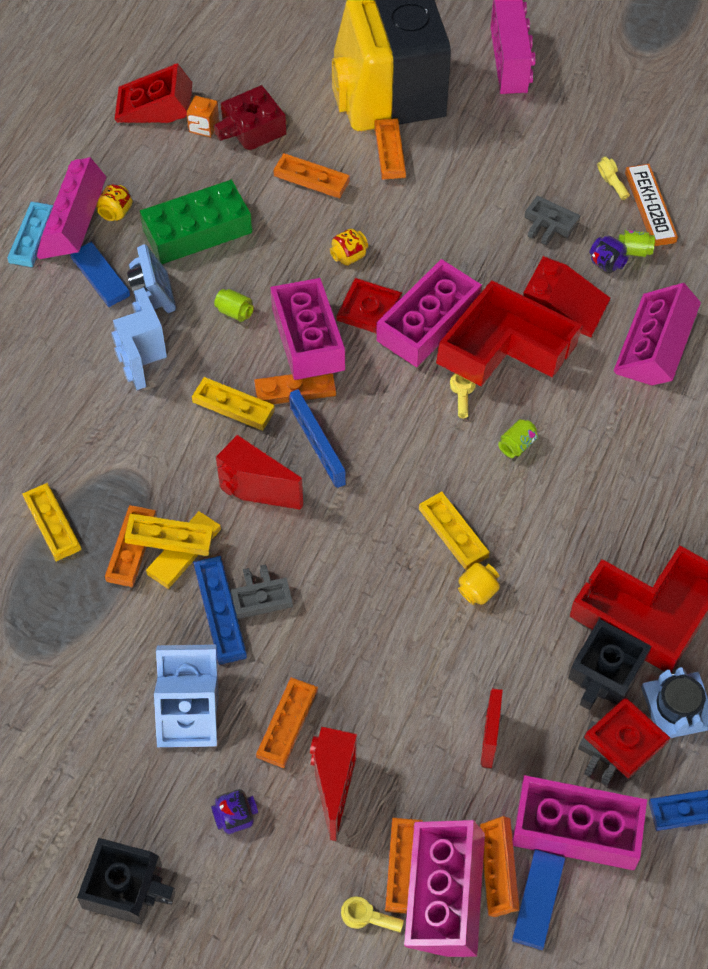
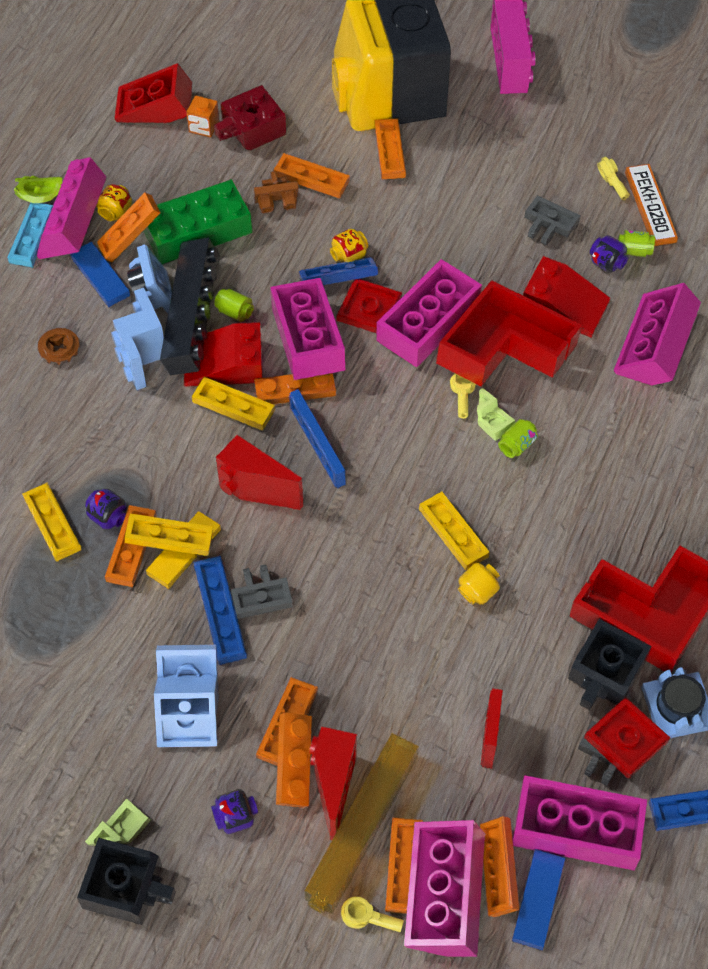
(37, 189): none -> lime hat
(56, 337): none -> dark orange gear
(106, 508): none -> head
(122, 826): none -> yellowish green slope
(128, 227): none -> orange plate
(190, 307): none -> black brick
(230, 356): none -> red slope
(276, 189): none -> dark orange hips
(293, 760): none -> orange plate
(341, 271): none -> blue tile
(360, 825): none -> clear yellow brick
(491, 417): none -> yellowish green slope

